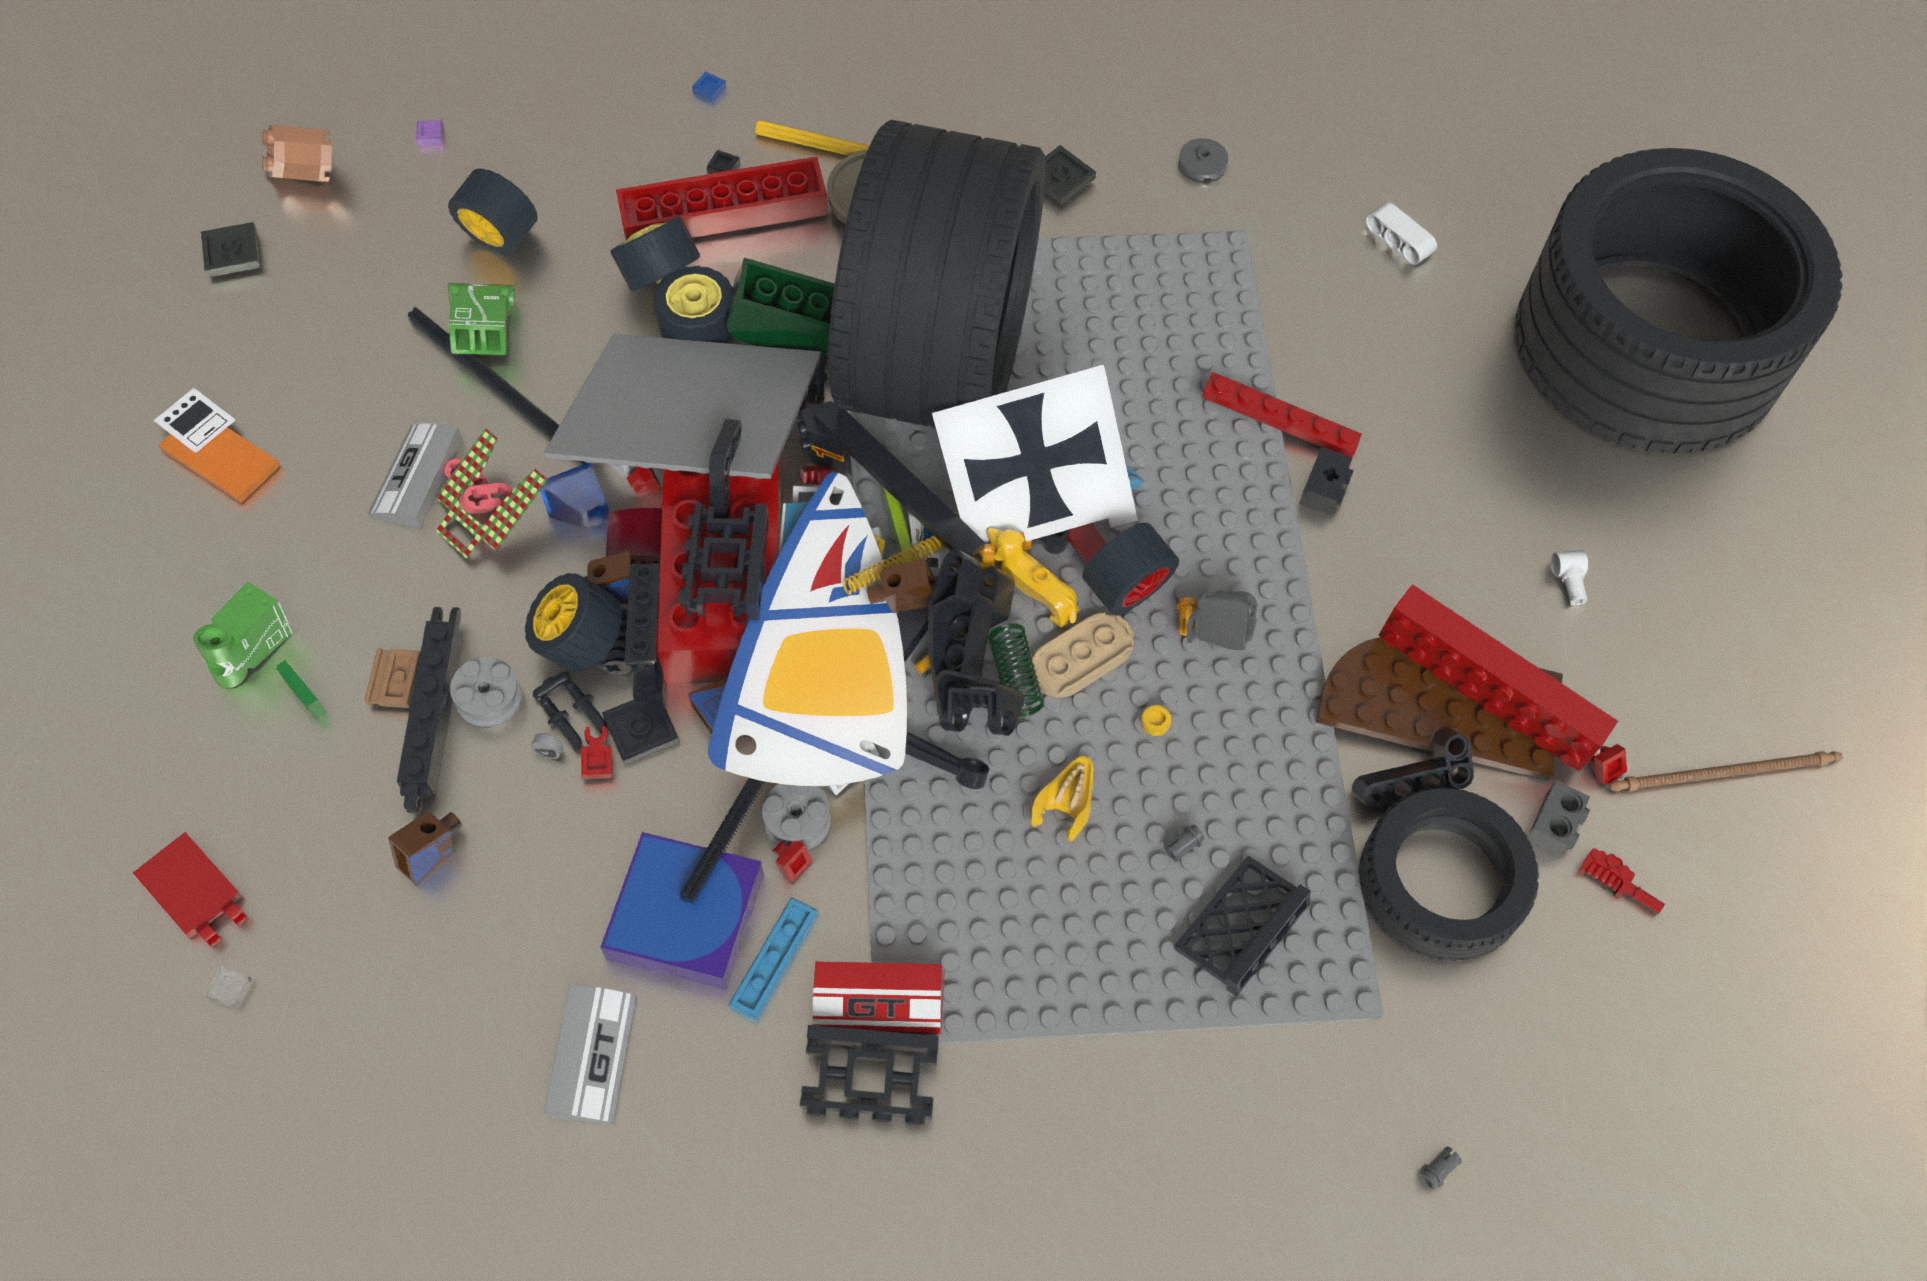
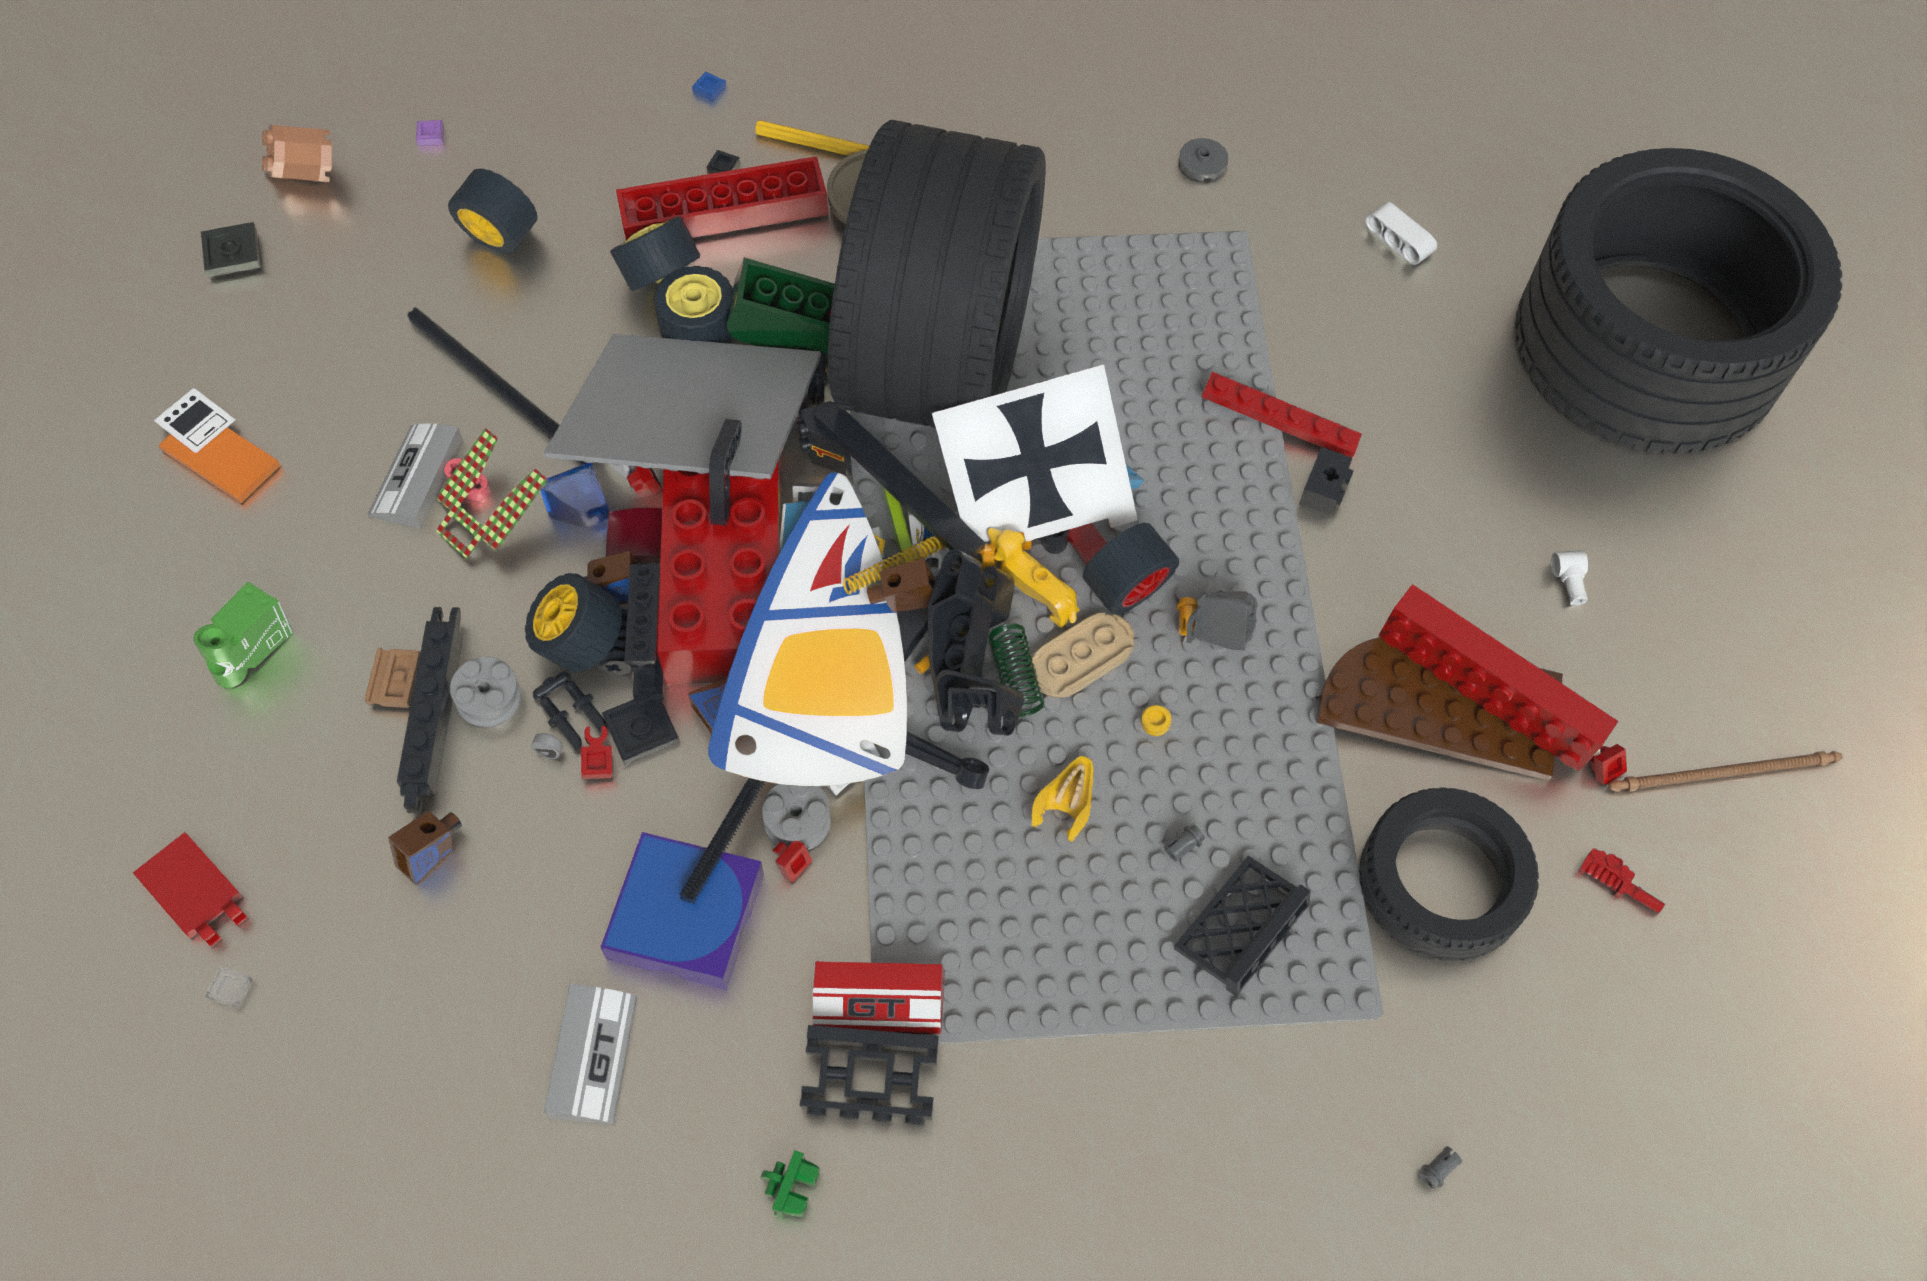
(300, 689): green tile -> none
(479, 317): bright green piece -> none
(485, 492): coral beam -> none
(748, 561): black fence -> none
(773, 959): dark azure tile -> none
(798, 1171): none -> green hips
(813, 474): red plate -> none
(1065, 174): pearl dark grey plate -> none
(1413, 774): black beam -> none
(1556, 817): dark grey brick -> none

